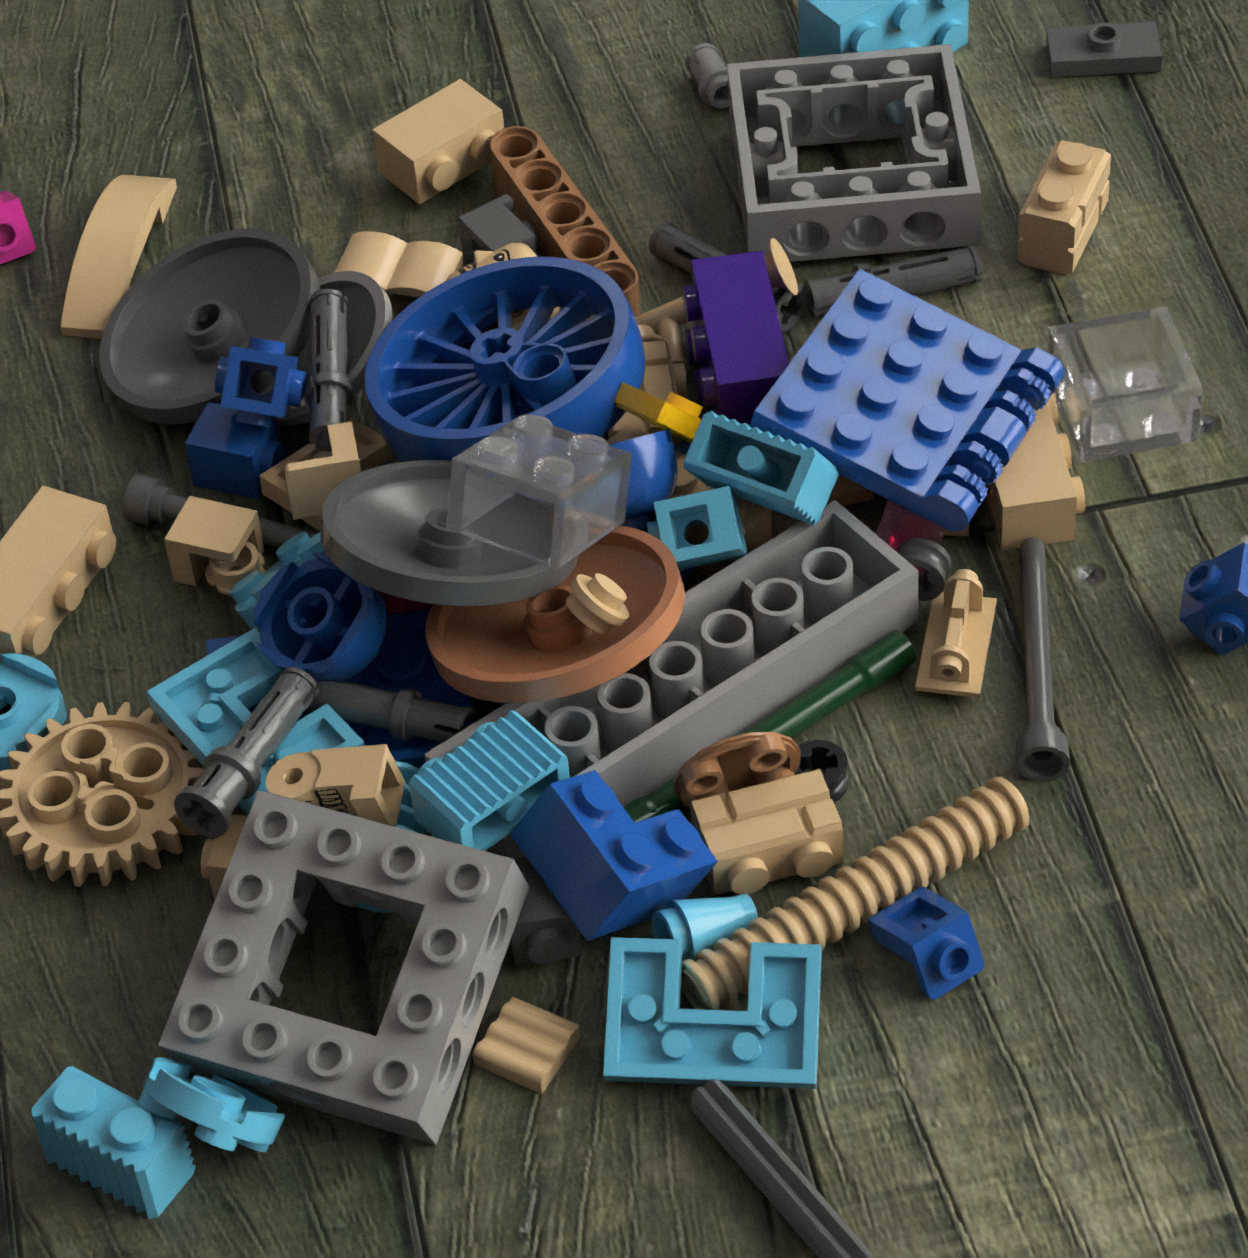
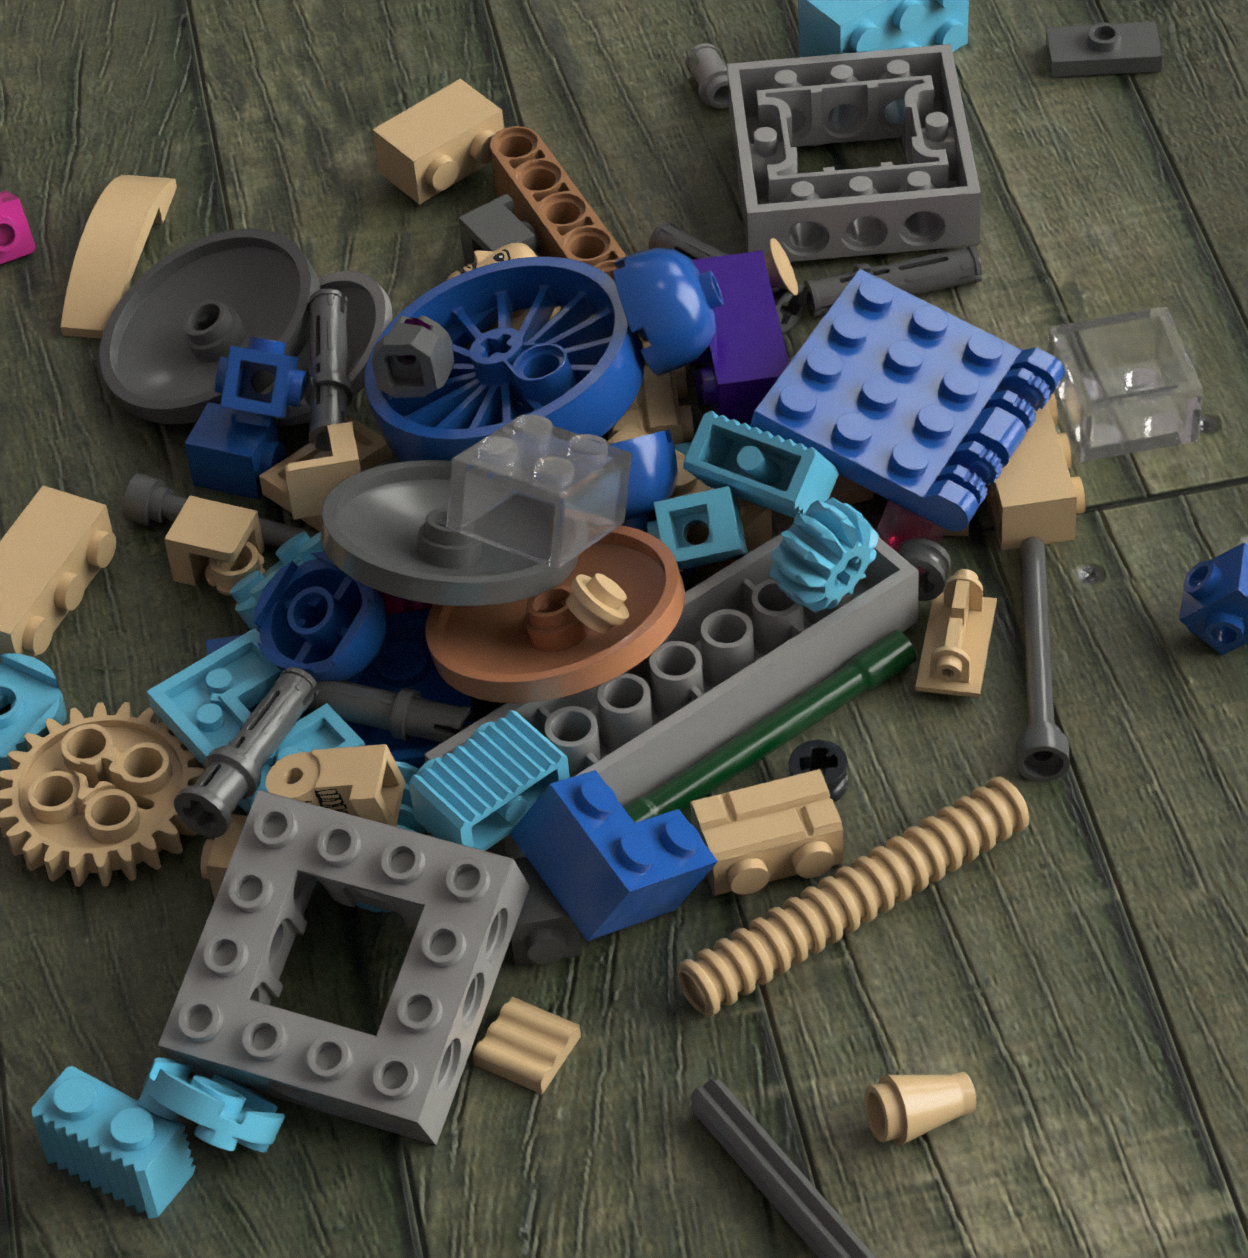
(400, 267): tan brick -> none
(413, 358): none -> dark grey rock
(668, 305): none -> blue cylinder
(674, 413): yellow plate -> none
(702, 921): medium azure cone -> none
(736, 764): medium nougat dish -> none
(758, 1047): medium azure plate -> none
(823, 554): none -> medium azure gear
(915, 1104): none -> tan cone
(932, 937): blue bracket -> none
(1063, 207): tan brick -> none

